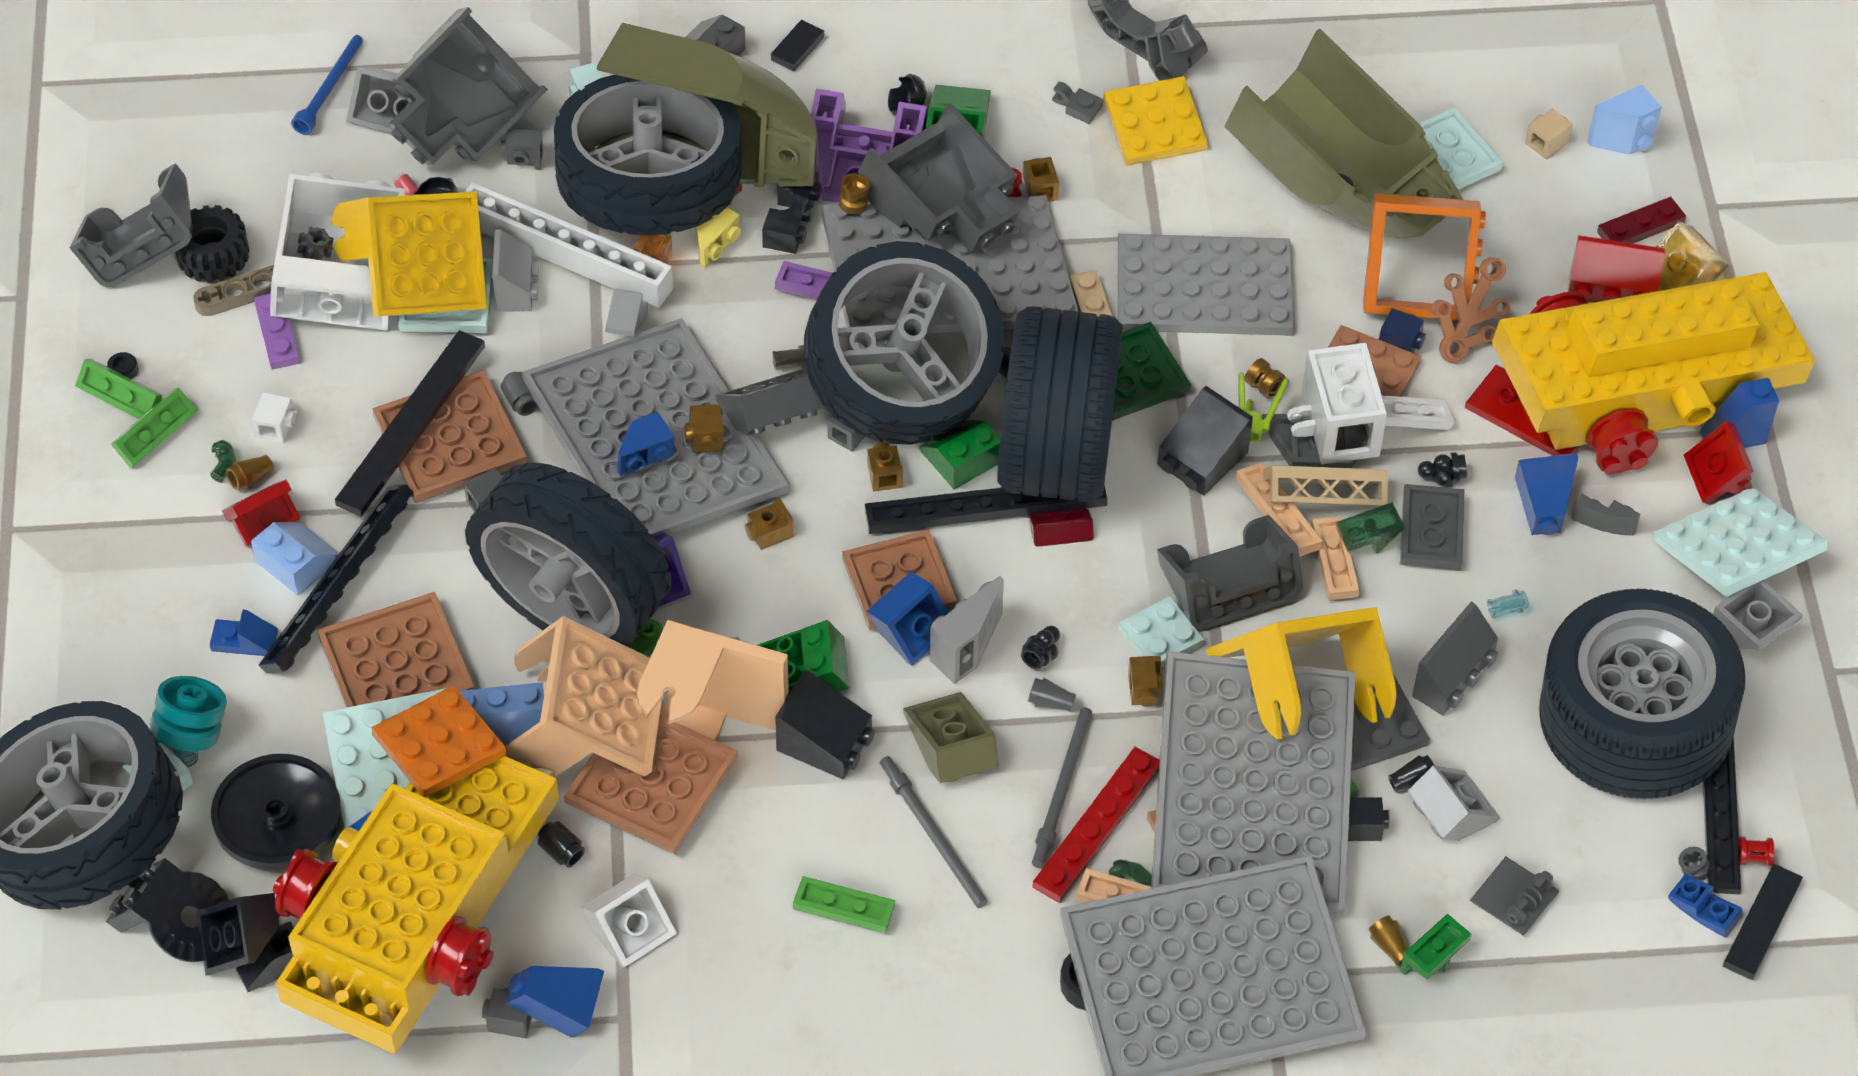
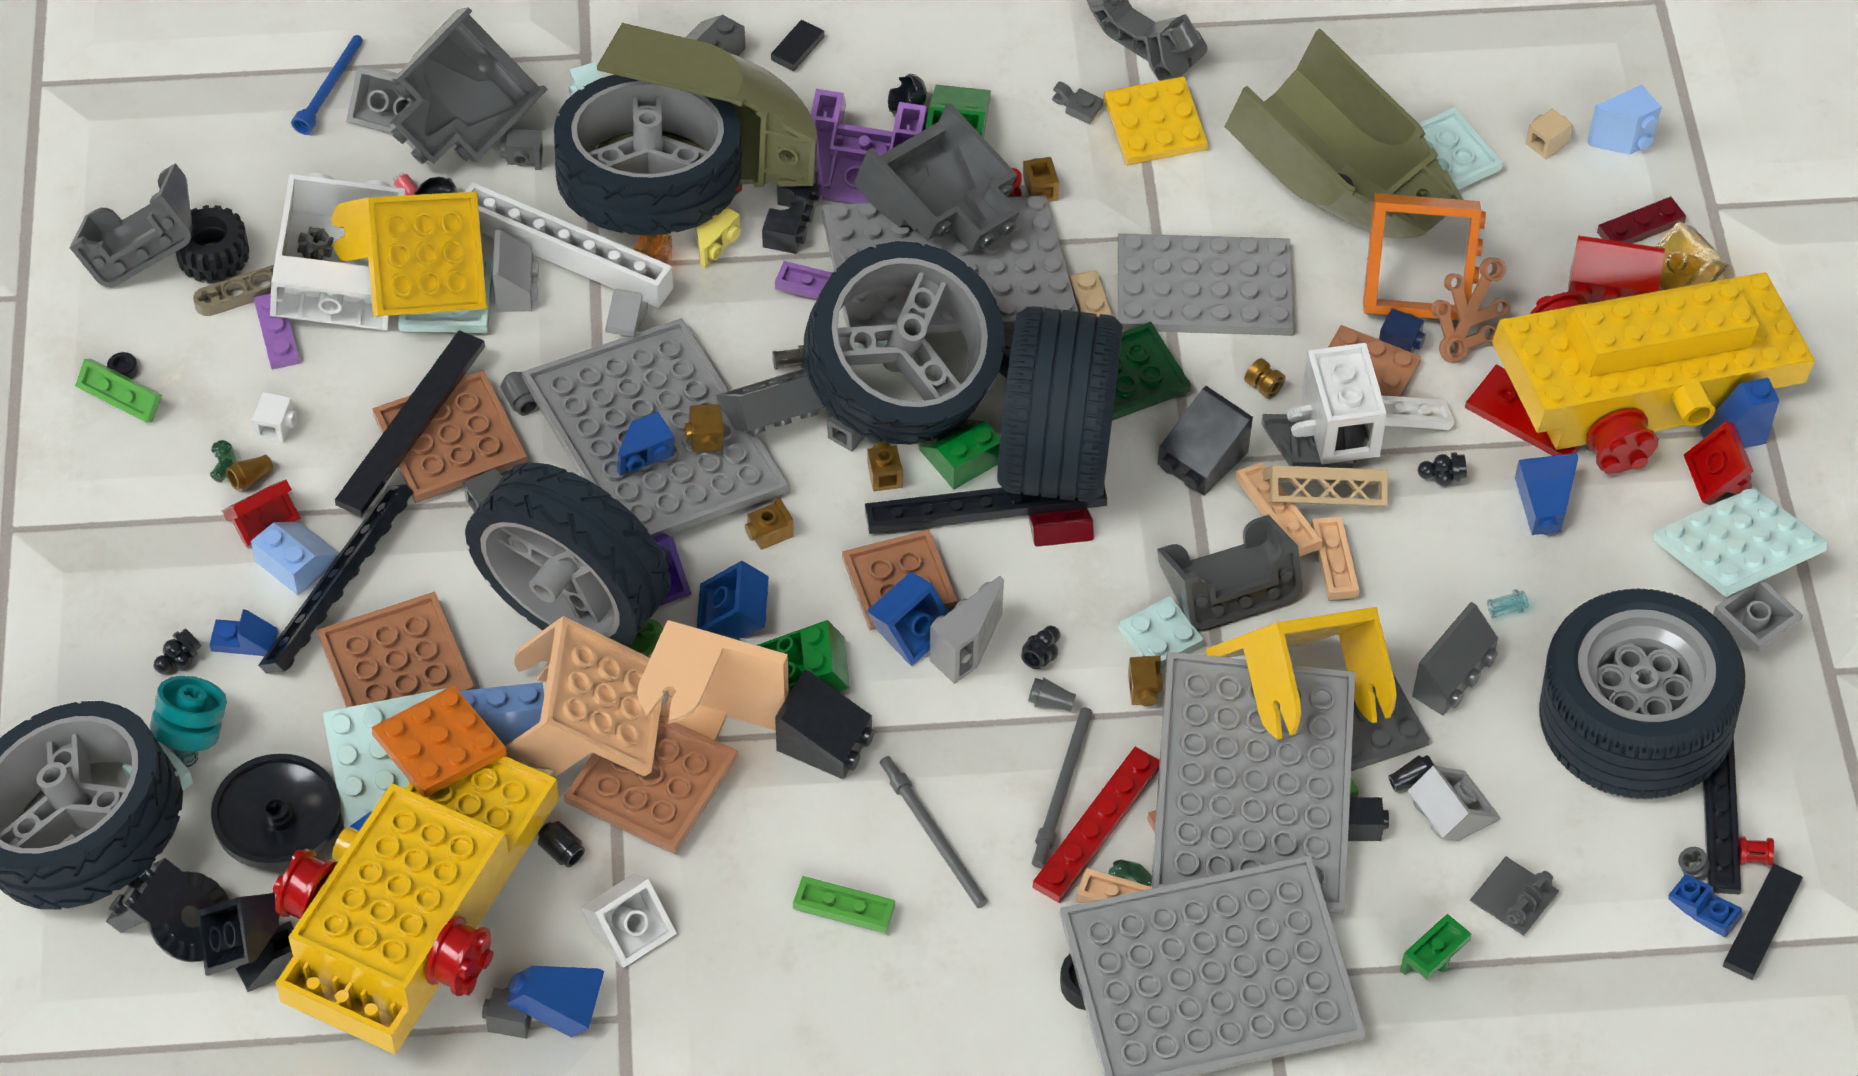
(154, 427): bright green plate -> none
(177, 652): none -> black piece
(733, 601): none -> blue slope
(854, 193): pearl gold wheel -> none
(952, 737): olive slope -> none
(1258, 424): lime plant -> none
(1371, 527): clear green slope -> none
(1389, 938): pearl gold cone -> none
(1432, 526): dark grey plate -> none
(1613, 519): dark grey slope -> none

